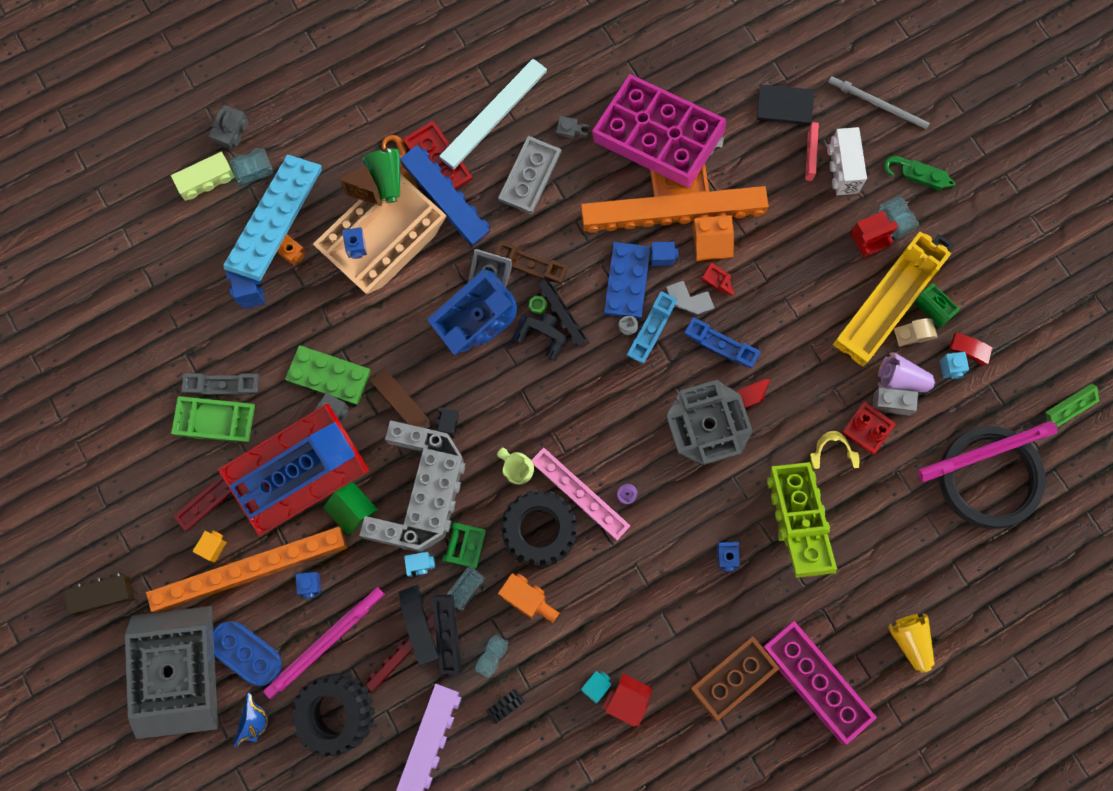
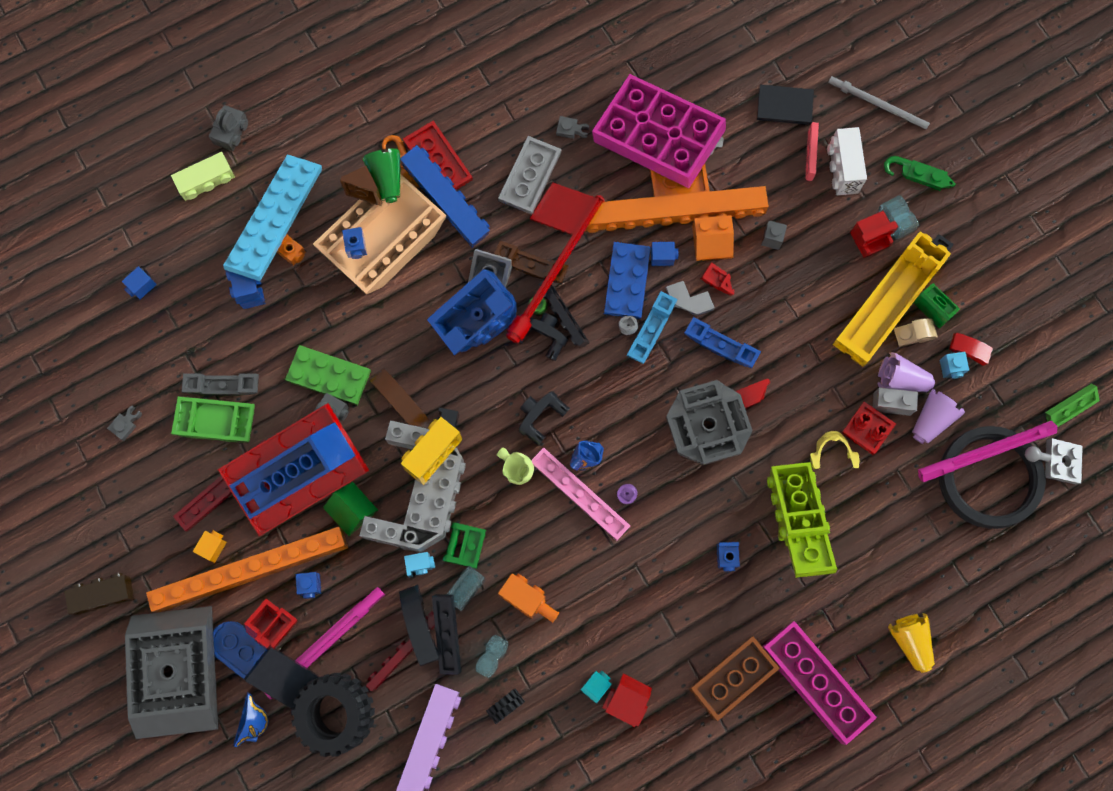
(123, 425): none -> dark grey plate
(138, 283): none -> blue brick
(251, 166): clear light blue brick -> none
(269, 624): none -> red plate
(279, 676): none -> black tile
(431, 450): none -> yellow brick
(493, 114): light aqua tile -> none
(520, 509): black tyre -> none
(534, 409): none -> black connector
(567, 212): none -> red flag
(586, 455): none -> blue hat
(773, 235): none -> dark grey brick
(935, 417): none -> lavender cone
(1054, 468): none -> light grey plate

